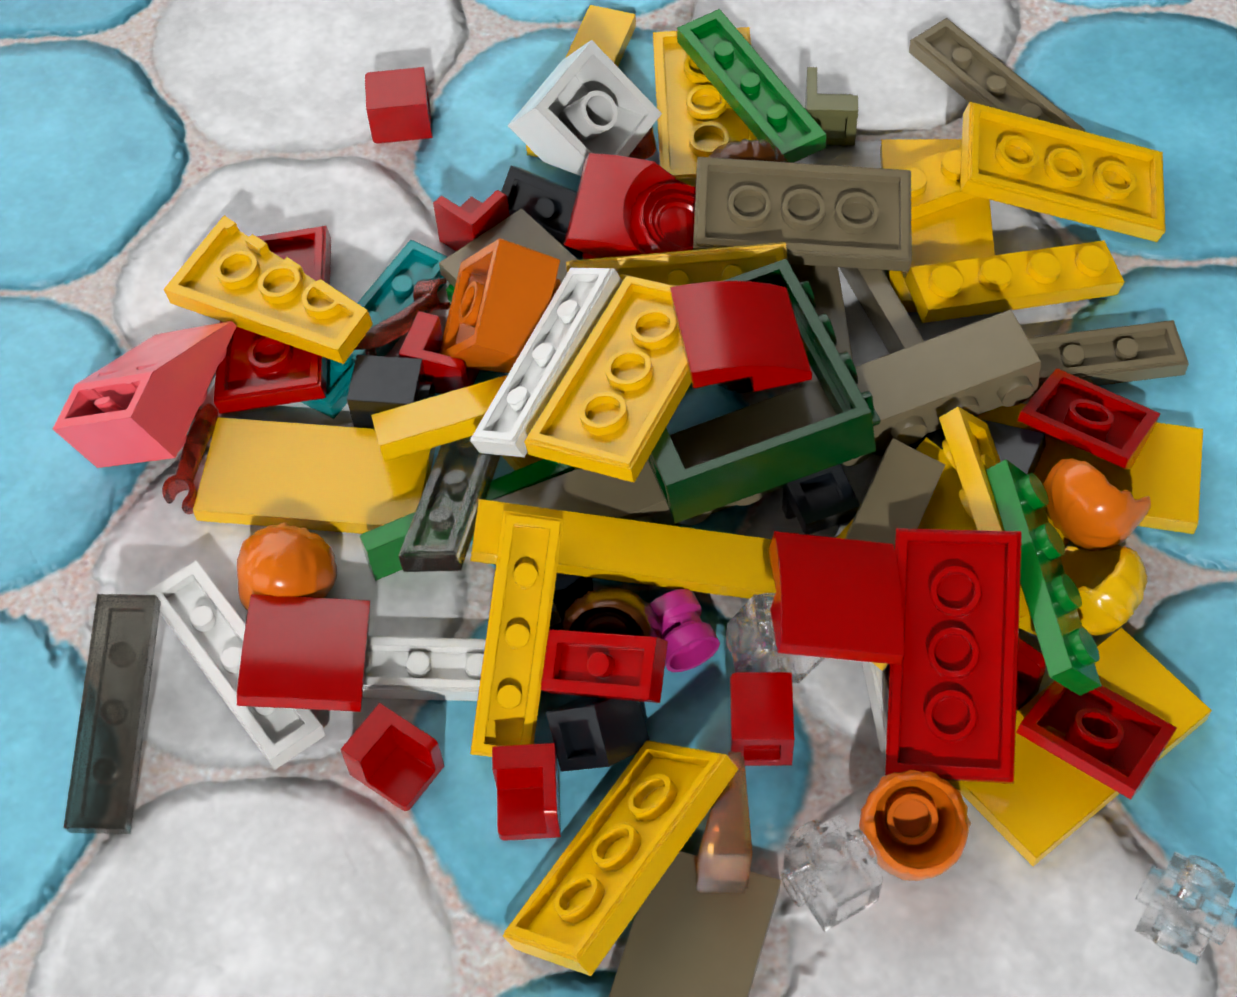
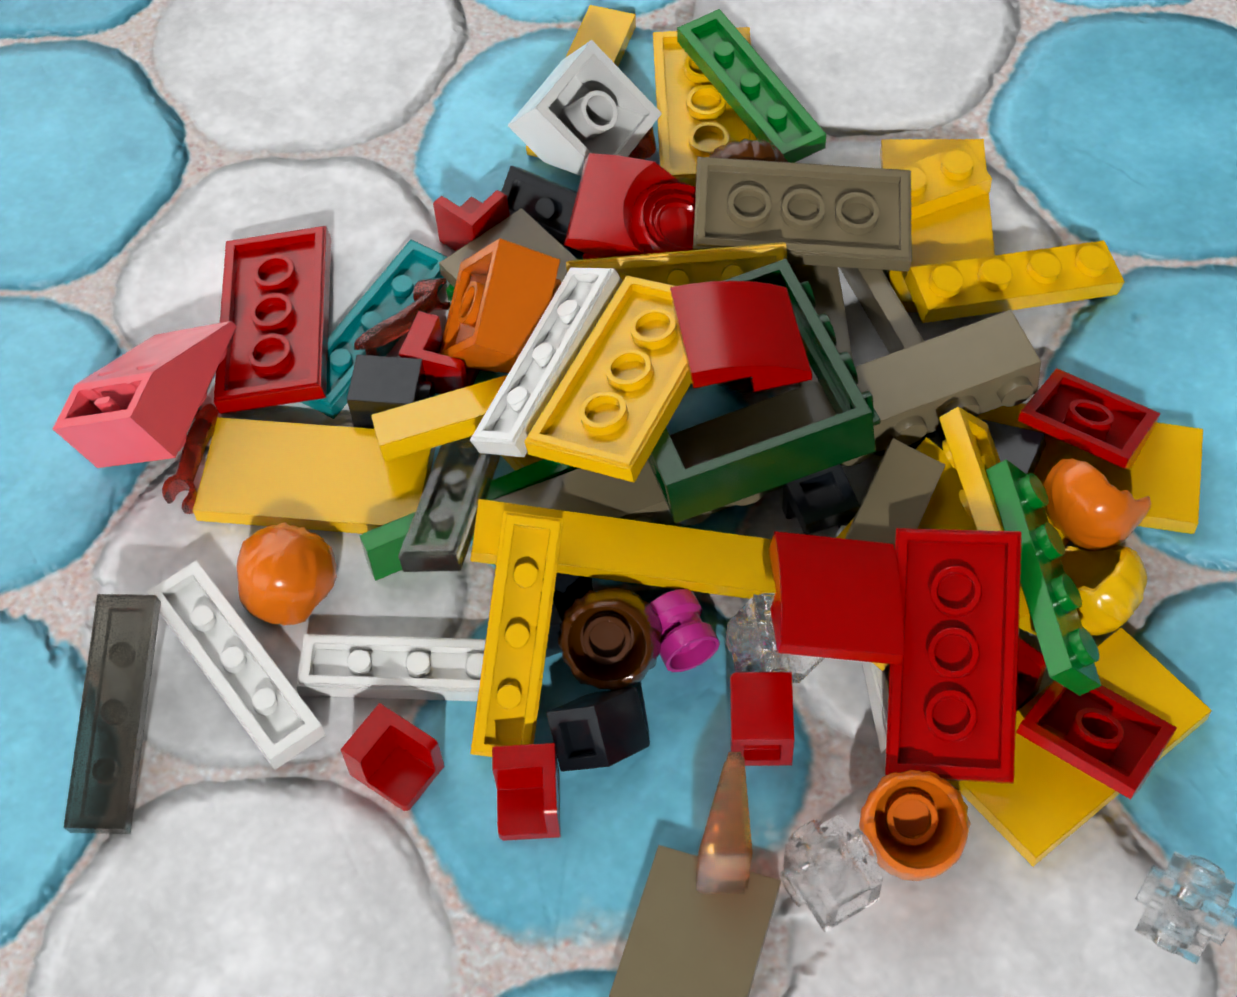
(258, 291): yellow wing -> none
(304, 653): red slope -> none
(398, 105): red panel -> none
(604, 665): red plate -> none
(619, 855): yellow tile -> none
(833, 112): olive panel -> none
(980, 75): dark tan tile -> none
(1062, 172): yellow tile -> none
(1114, 353): dark tan tile -> none

